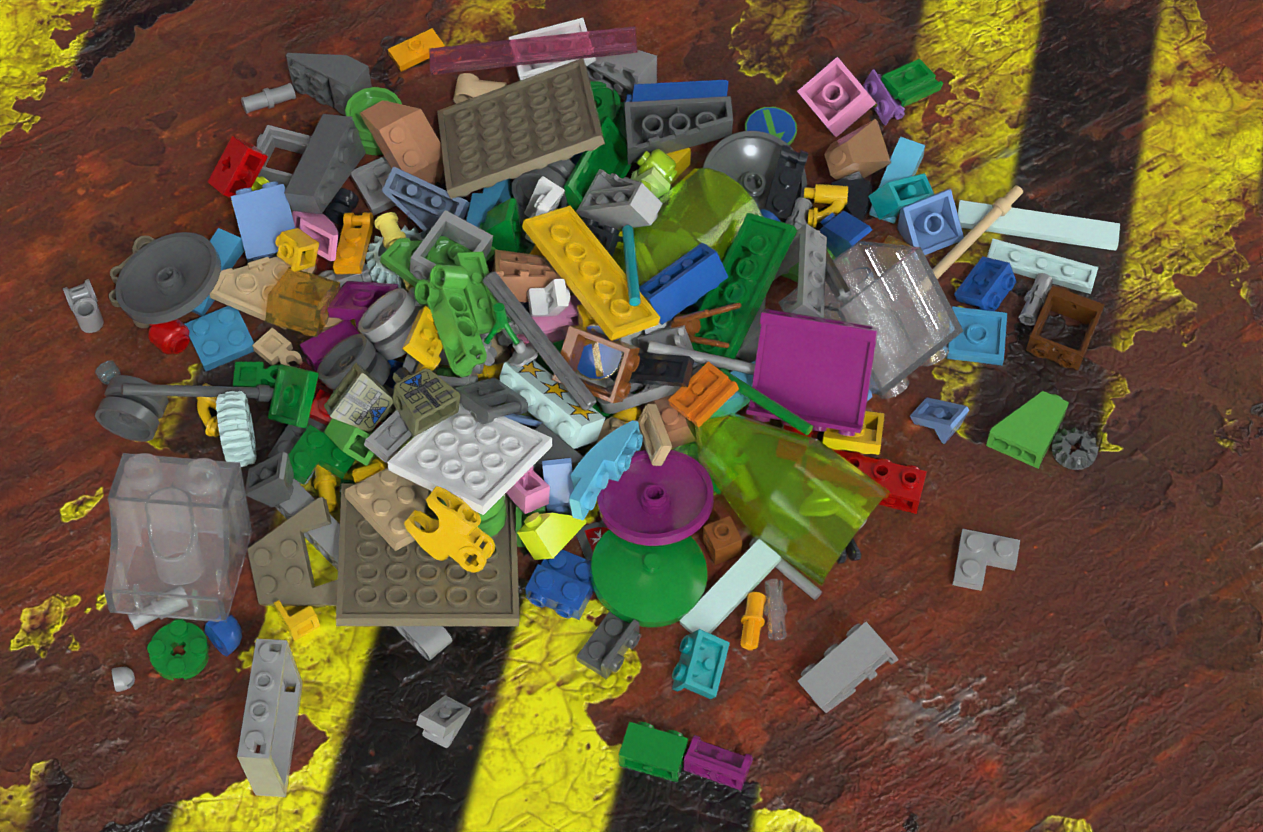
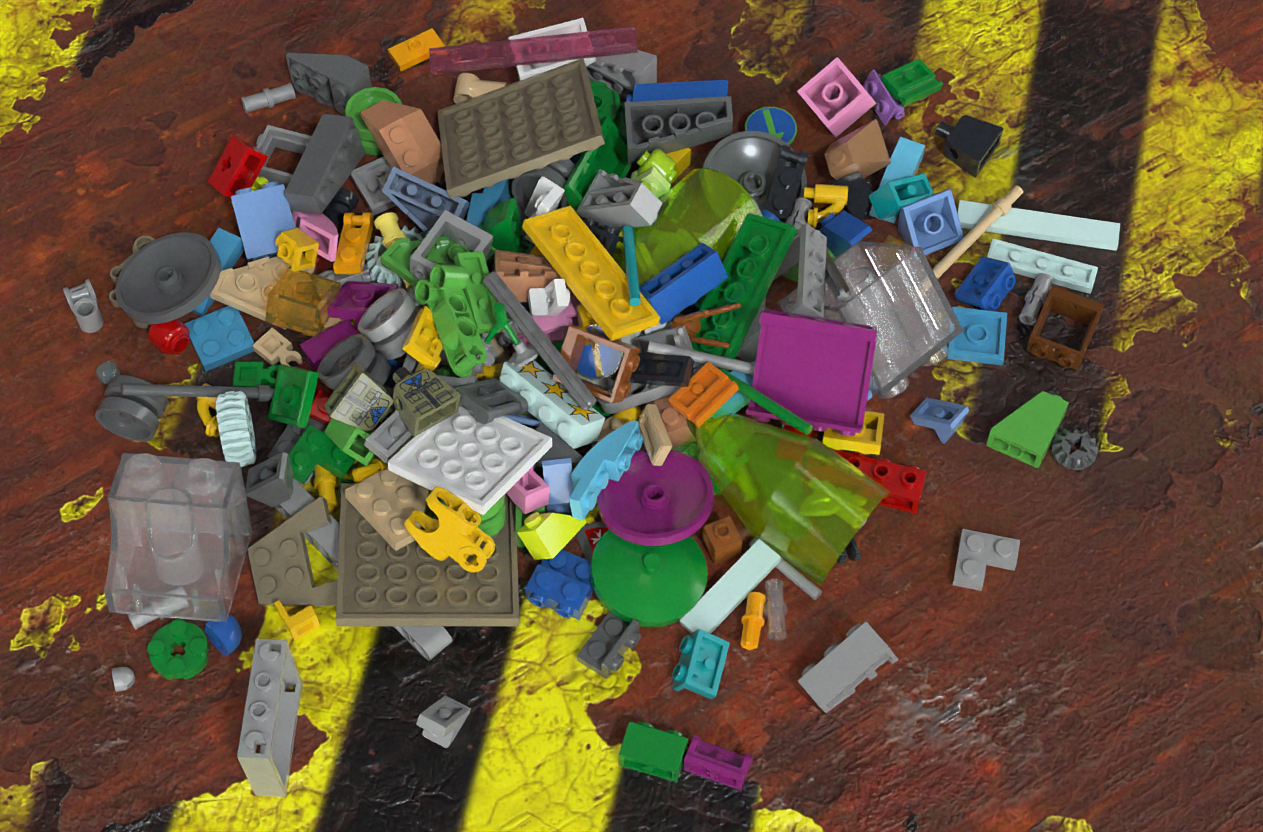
(969, 142): none -> black torso

